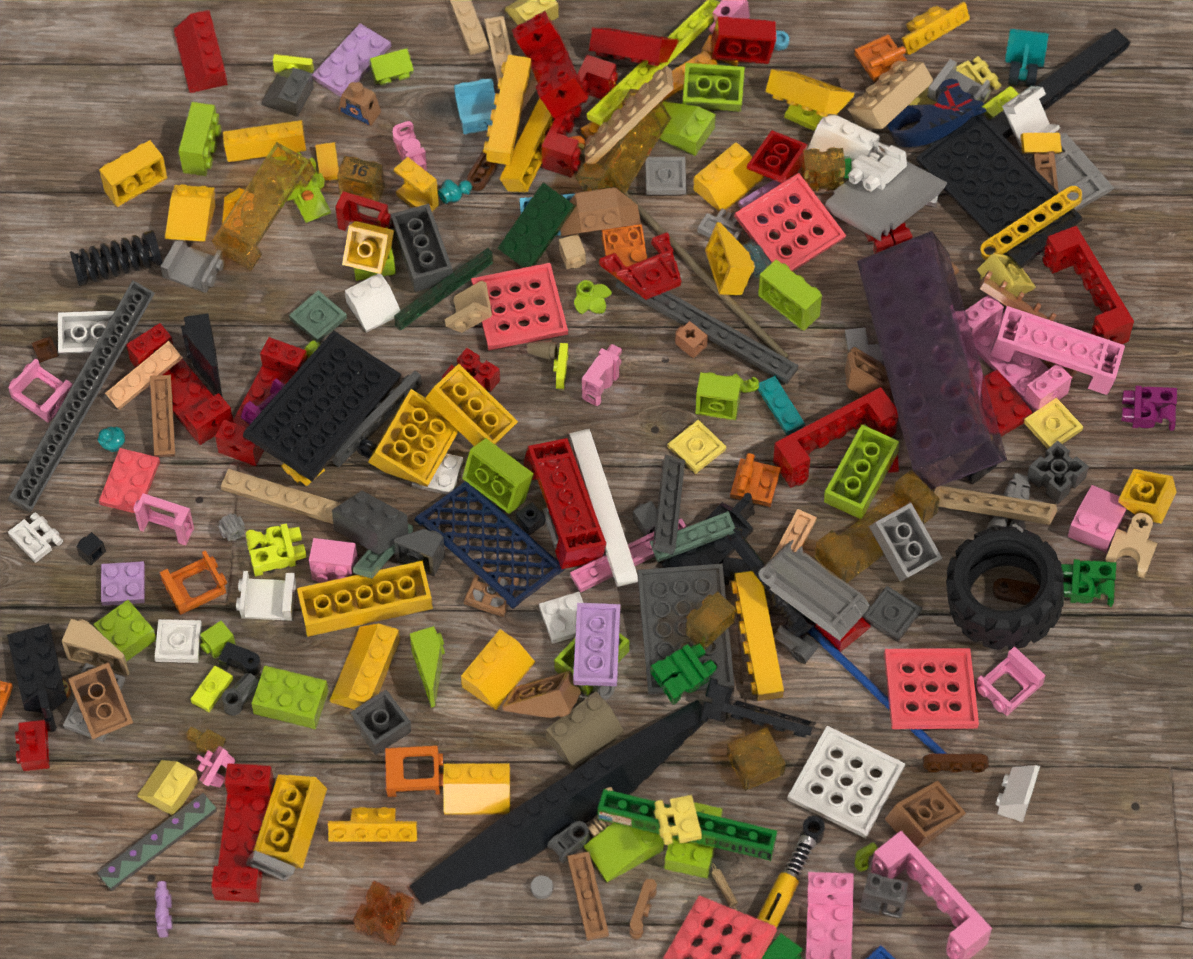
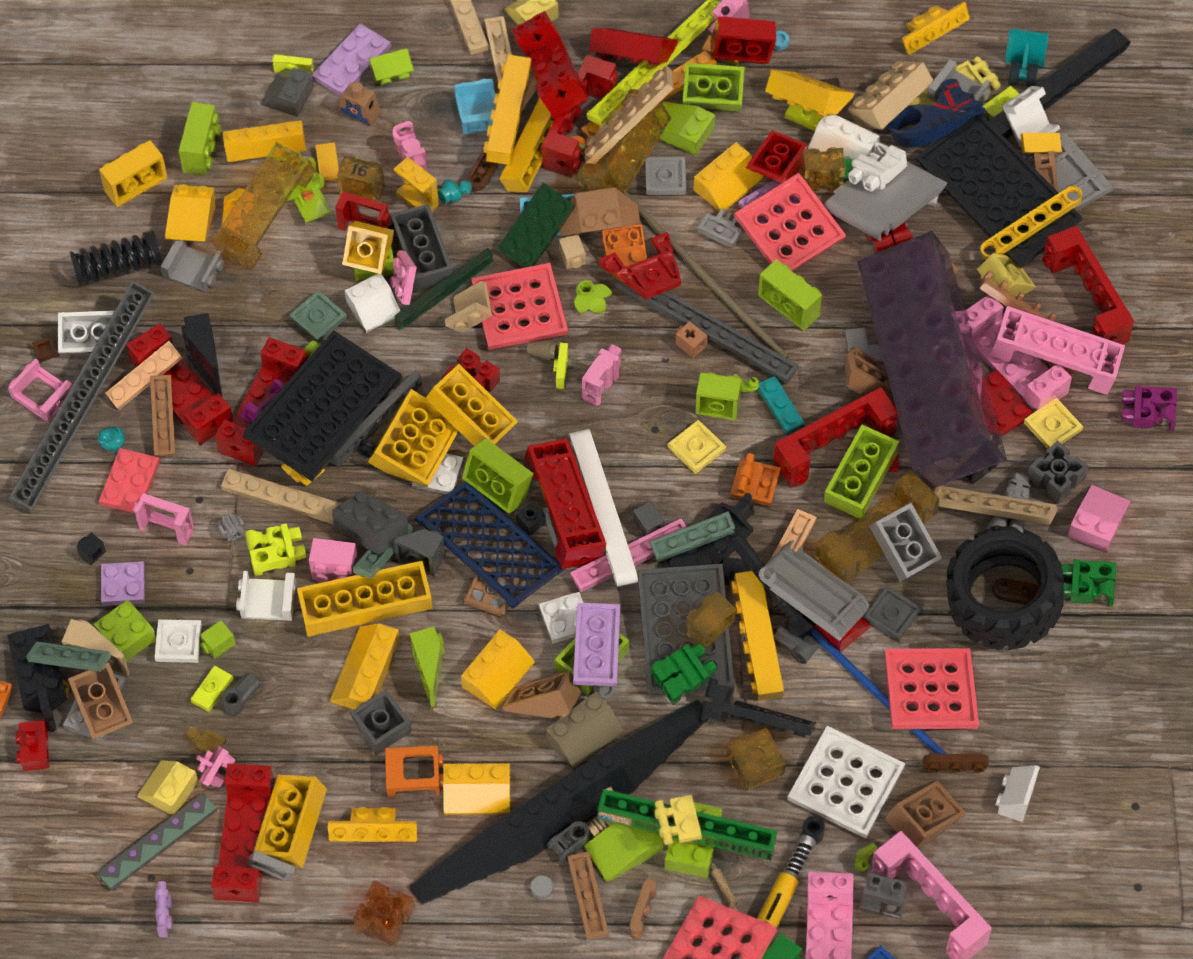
(30, 541): white plate -> none
(68, 656): none -> sand green tile
(178, 592): orange window -> none
(200, 52): red slope -> none
(239, 658): black leg -> none
(290, 697): lime brick -> none
(403, 277): none -> bright pink tile
(668, 504): dark grey plate -> none
(728, 262): yellow slope -> none
(757, 255): clear light blue hips -> none
(879, 56): orange plate -> none
(1018, 668): bright pink window -> none
(1134, 543): tan piece -> none
(1148, 494): yellow slope -> none

